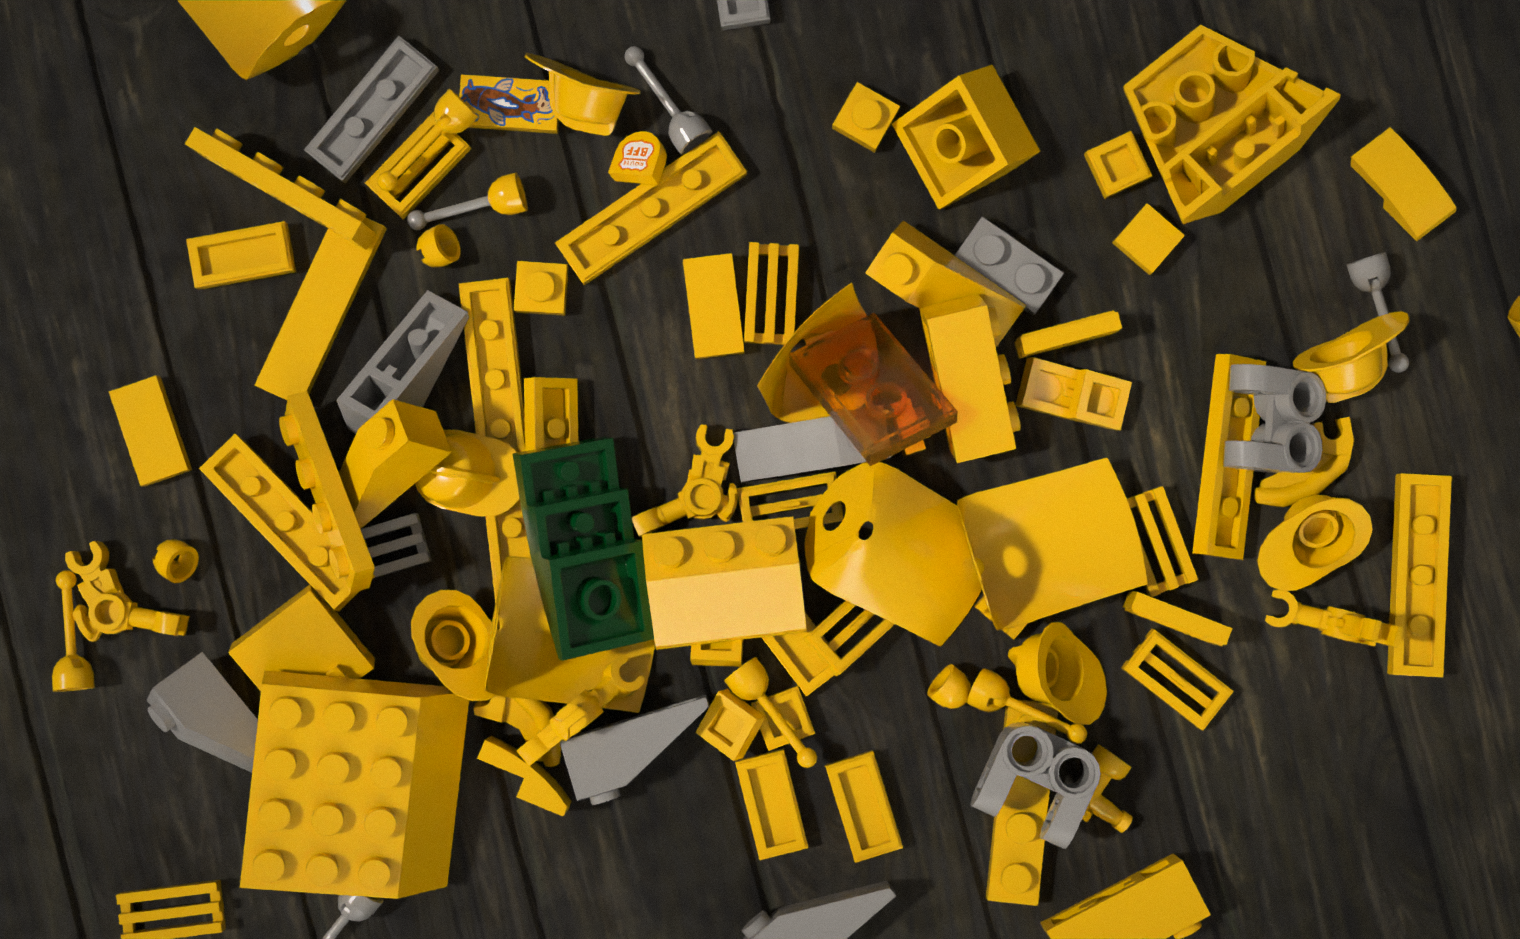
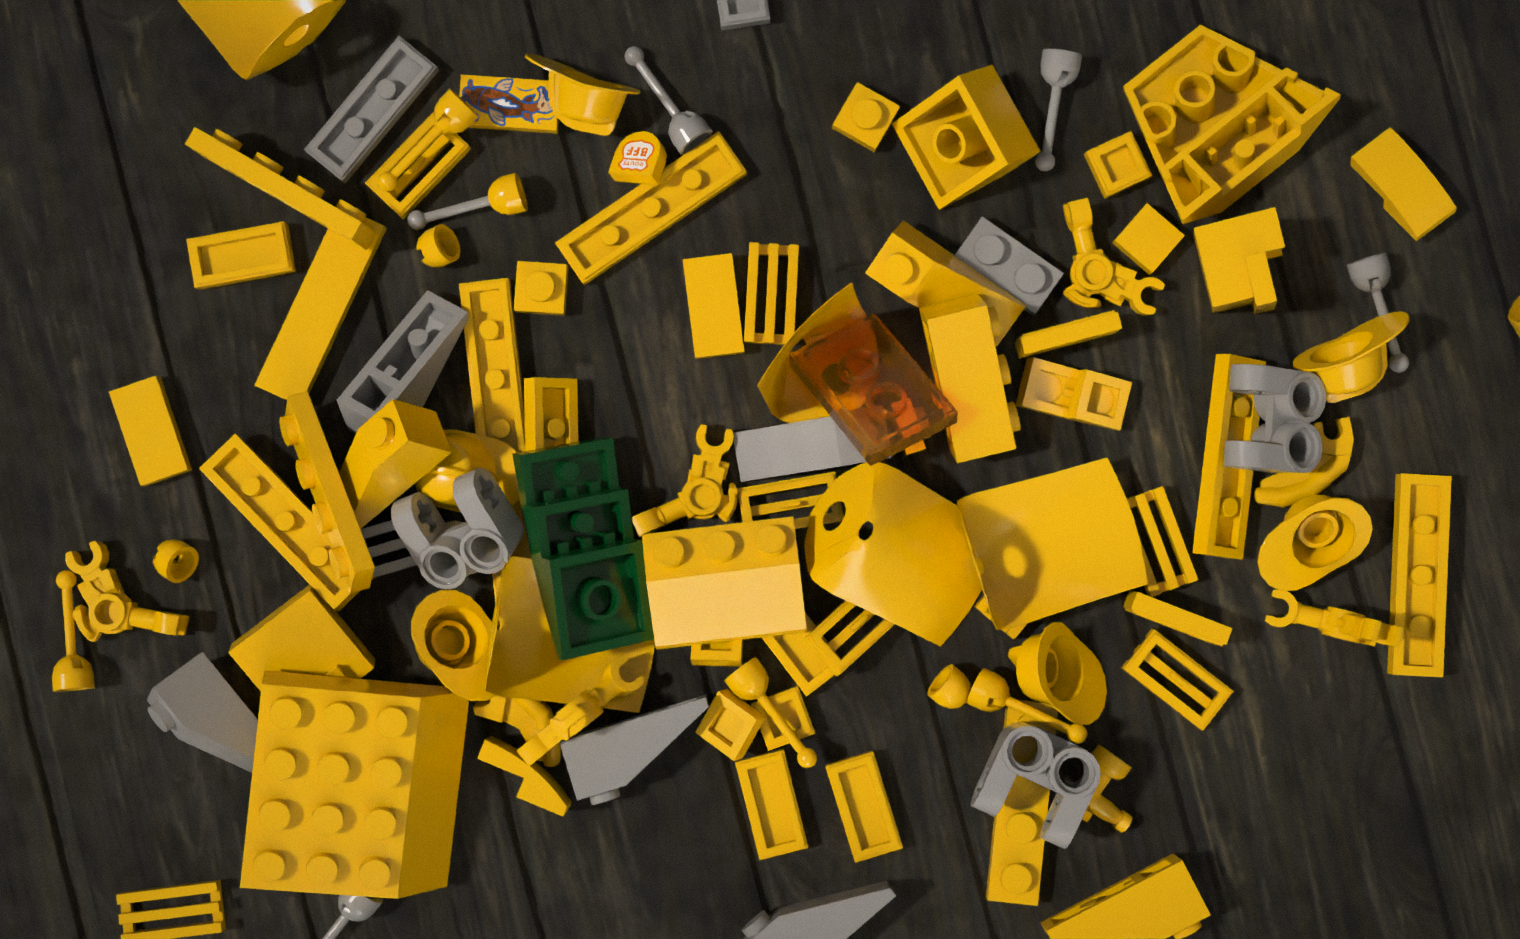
(456, 548): none -> light grey piece
(1059, 70): none -> light grey hinge
(1096, 273): none -> yellow piece
(1235, 260): none -> yellow plate

